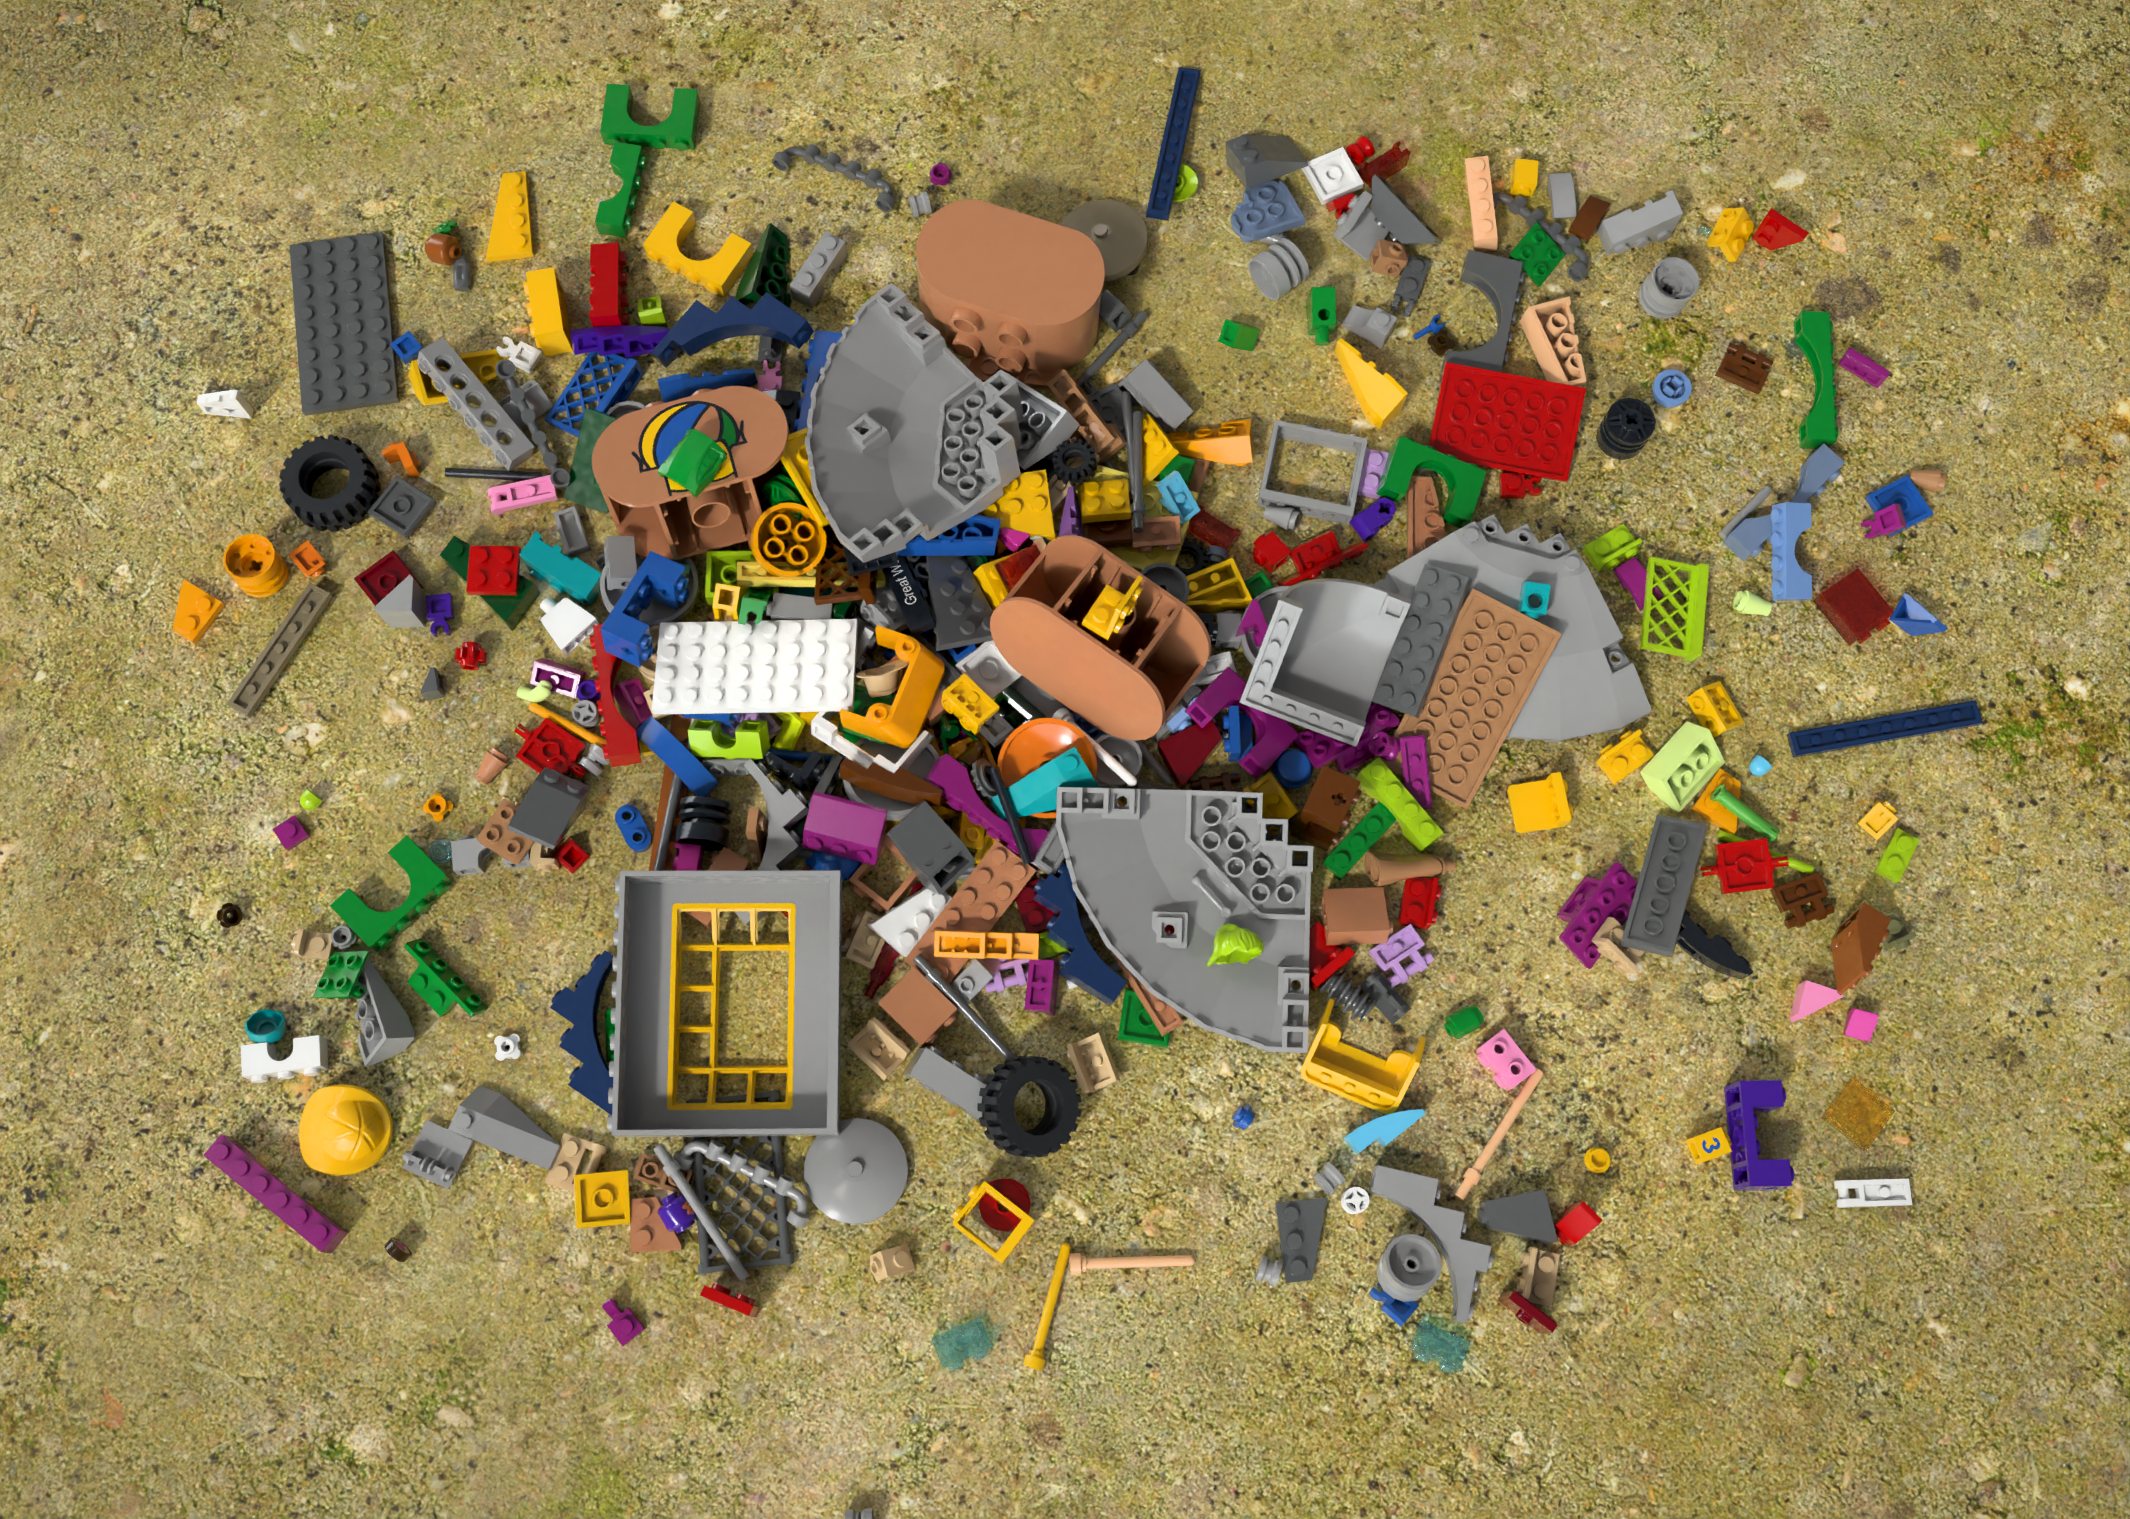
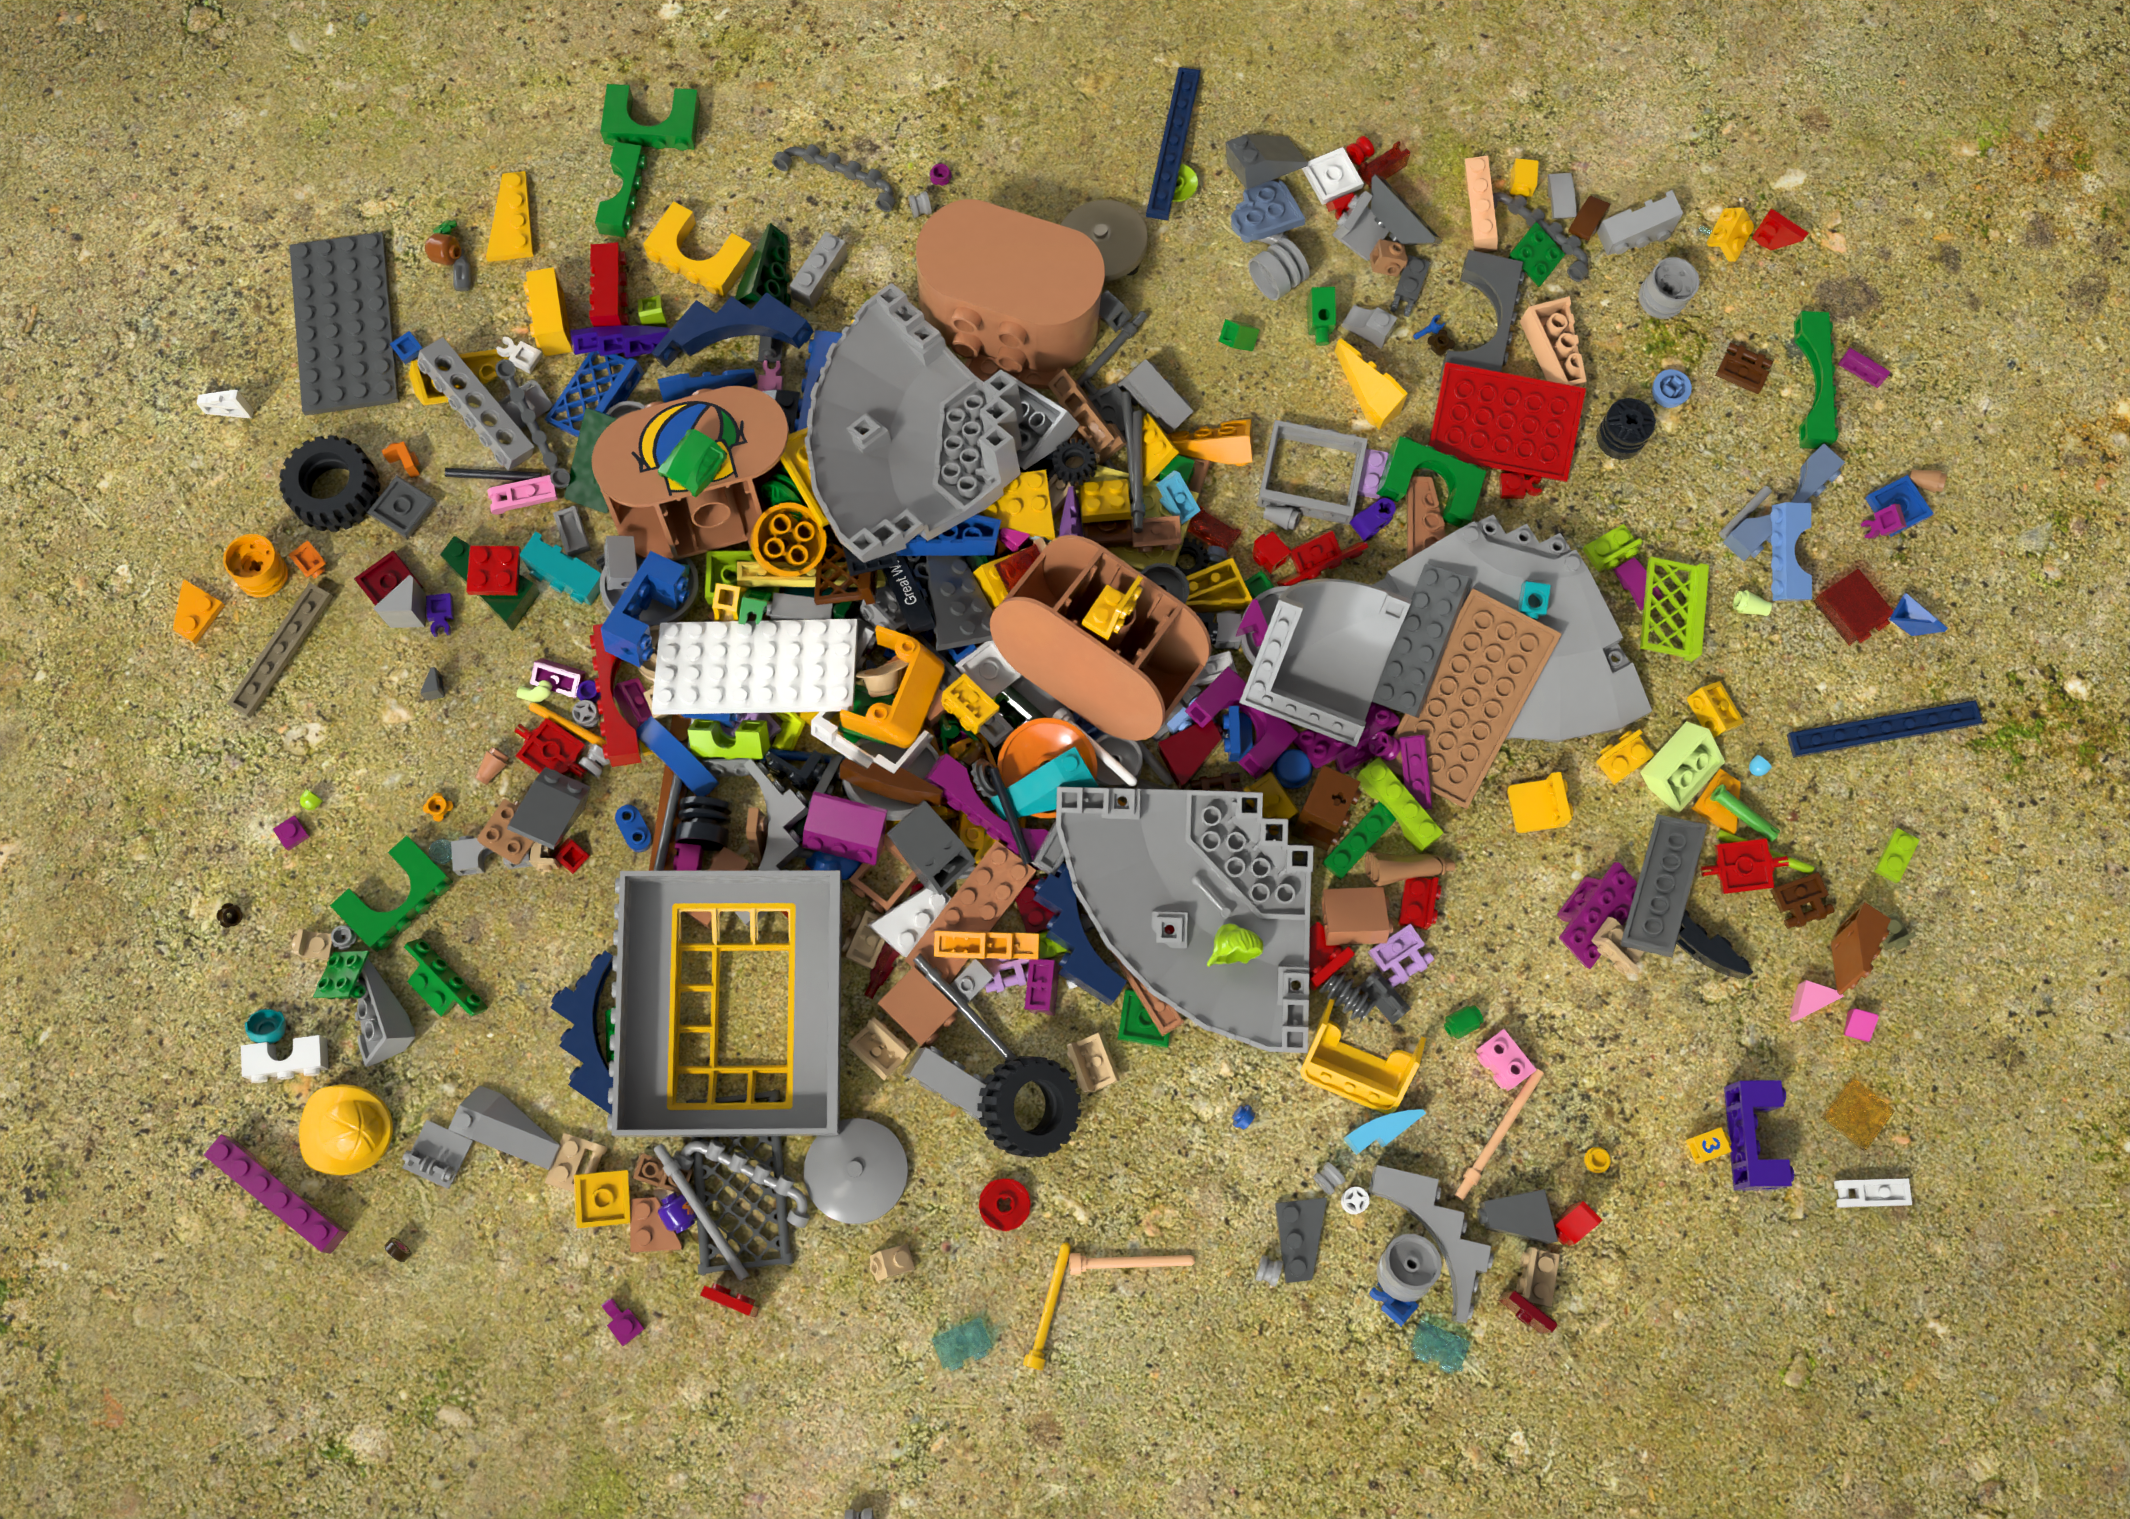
(470, 656): red gear -> none
(514, 1050): white plate -> none
(567, 623): white torso -> none
(1015, 1237): yellow window -> none
(1878, 819): yellow bracket -> none

